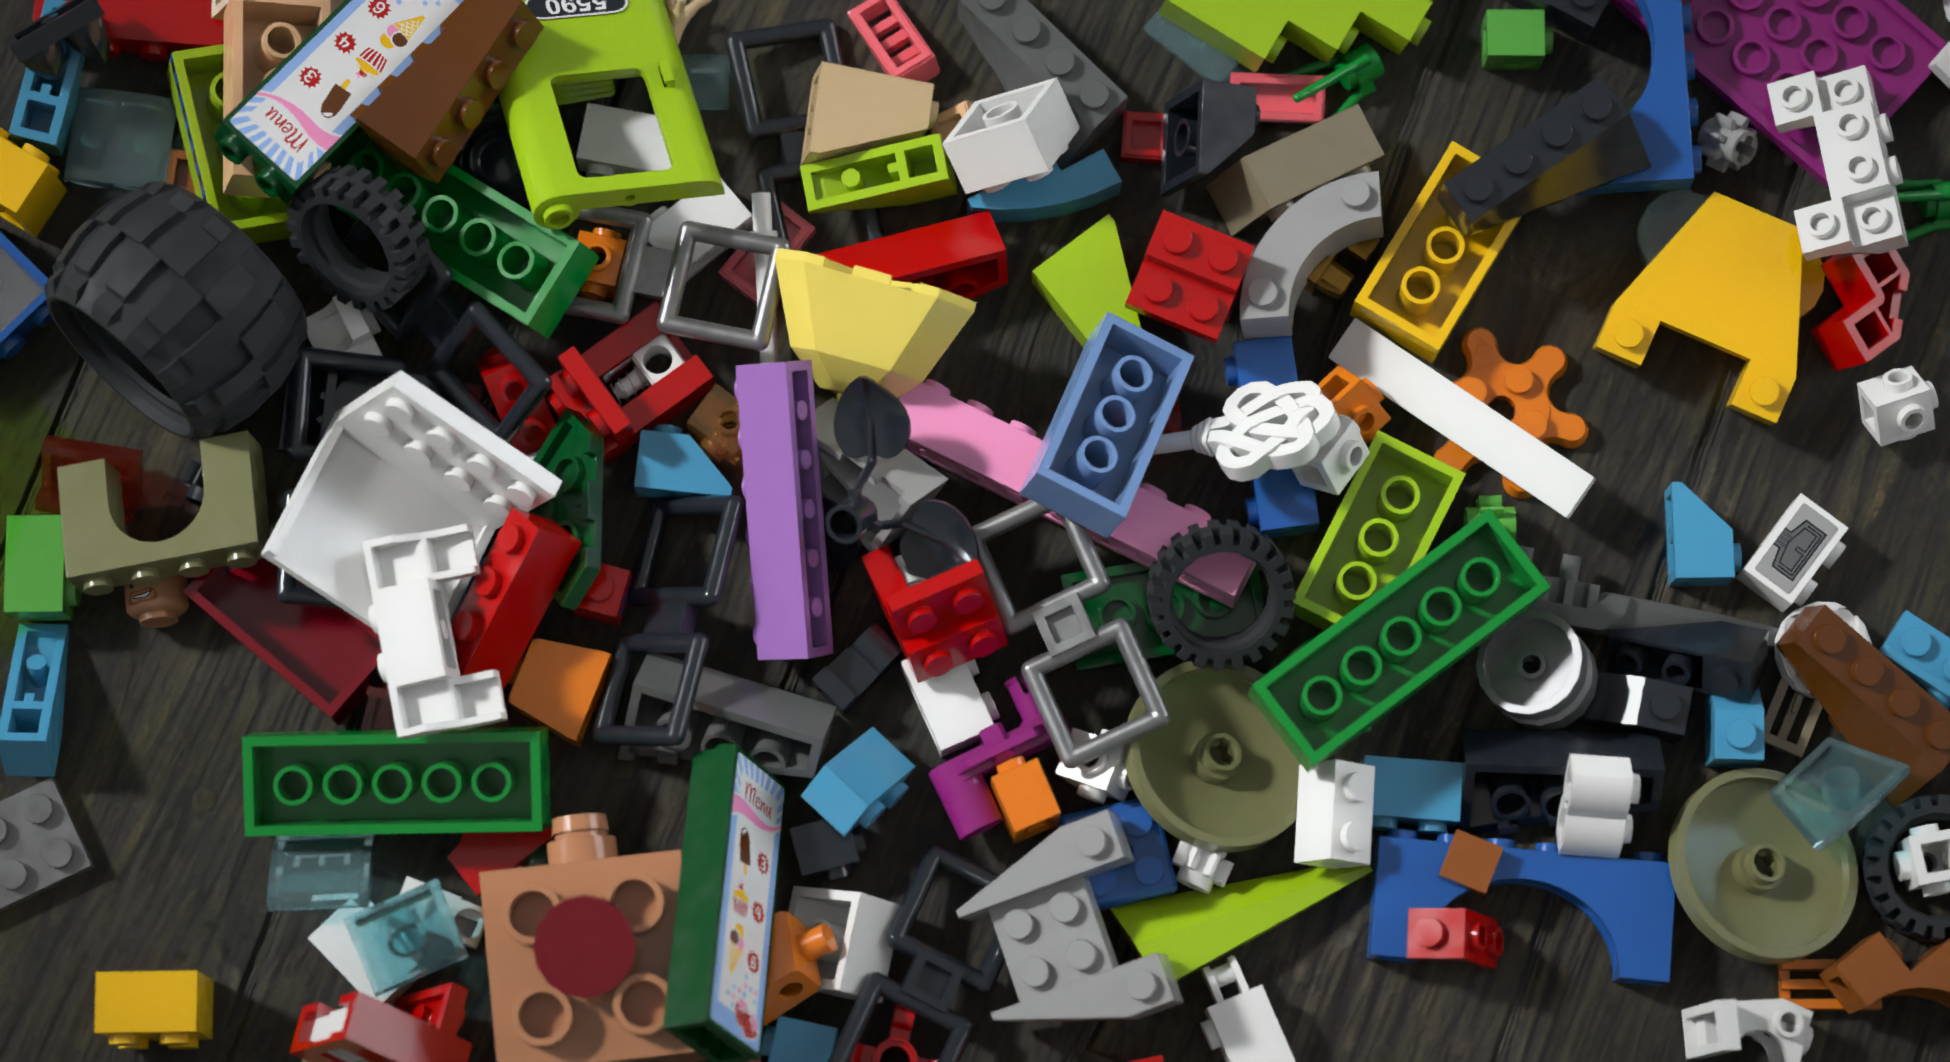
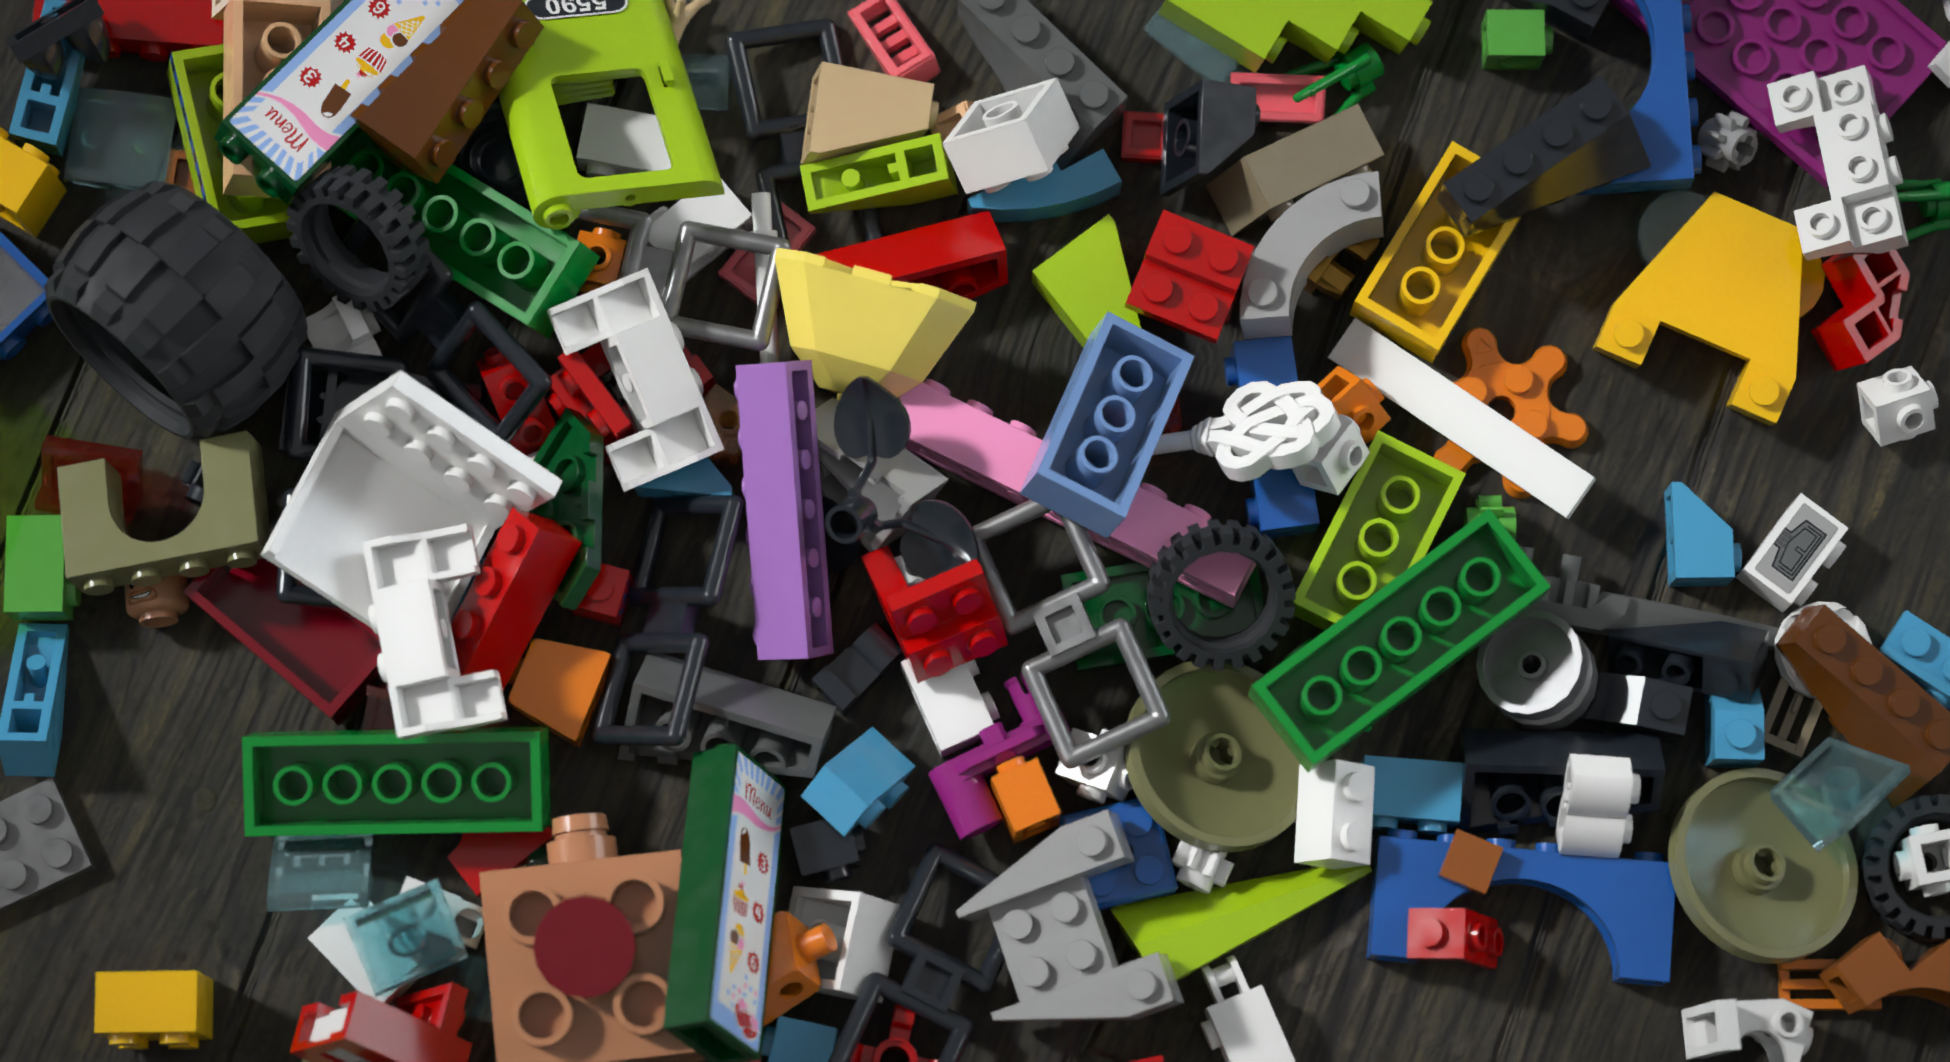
(650, 372): none -> white bracket

